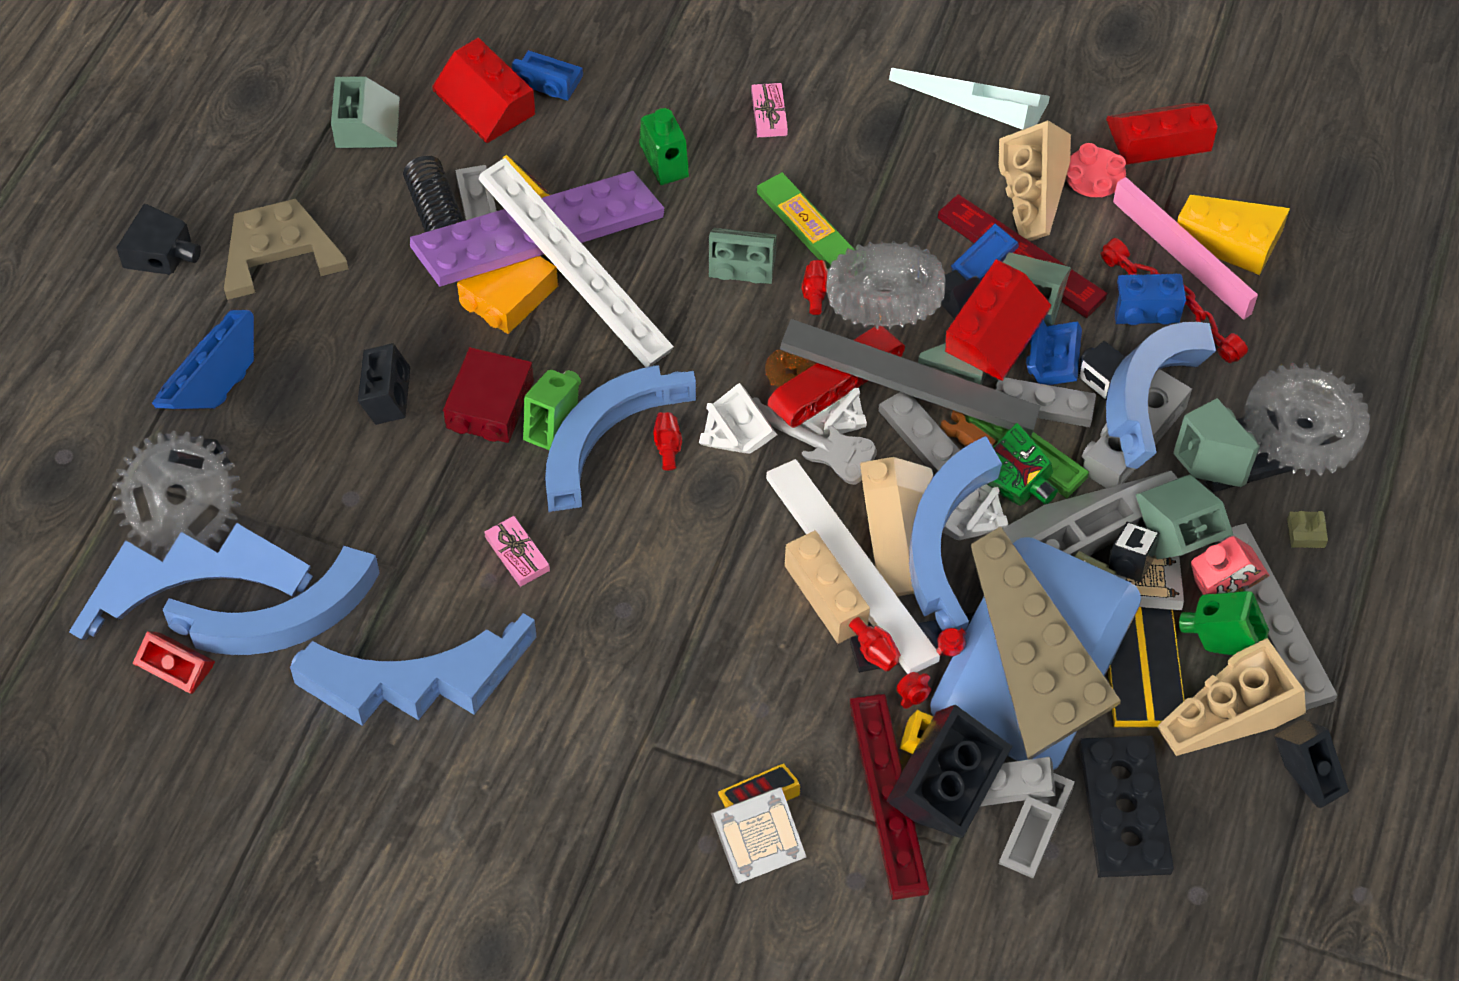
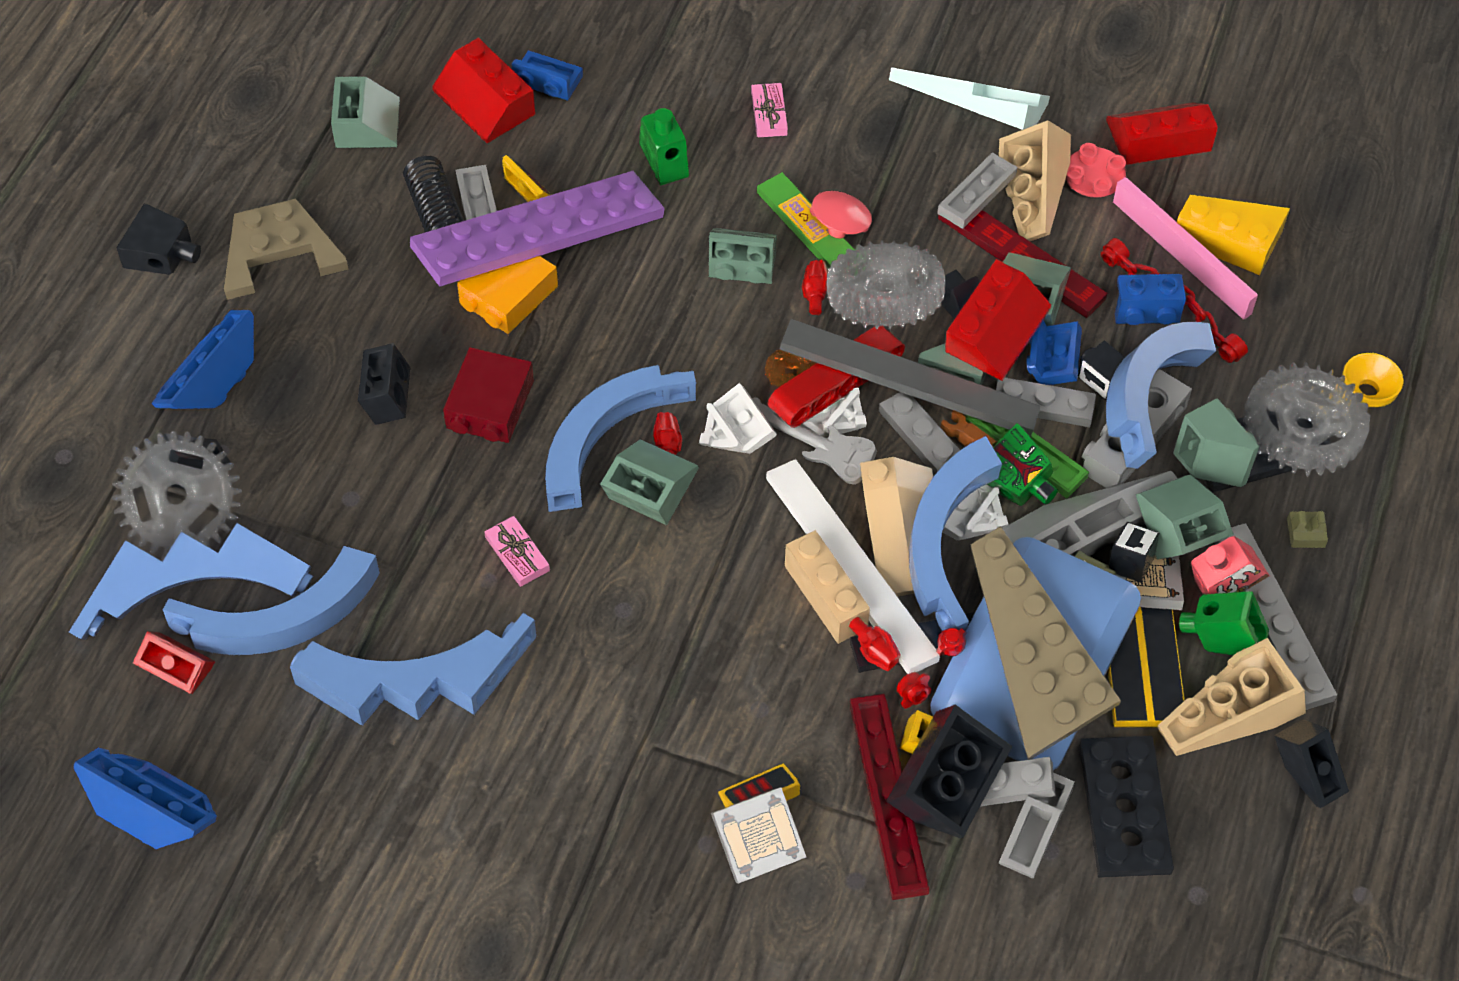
(143, 798): none -> blue wedge
(548, 406): bright green torso -> none
(575, 263): white plate -> none
(648, 480): none -> sand green slope
(841, 213): none -> coral dish
(977, 190): none -> light grey plate
(982, 254): blue tile -> none
(1377, 372): none -> yellow piece

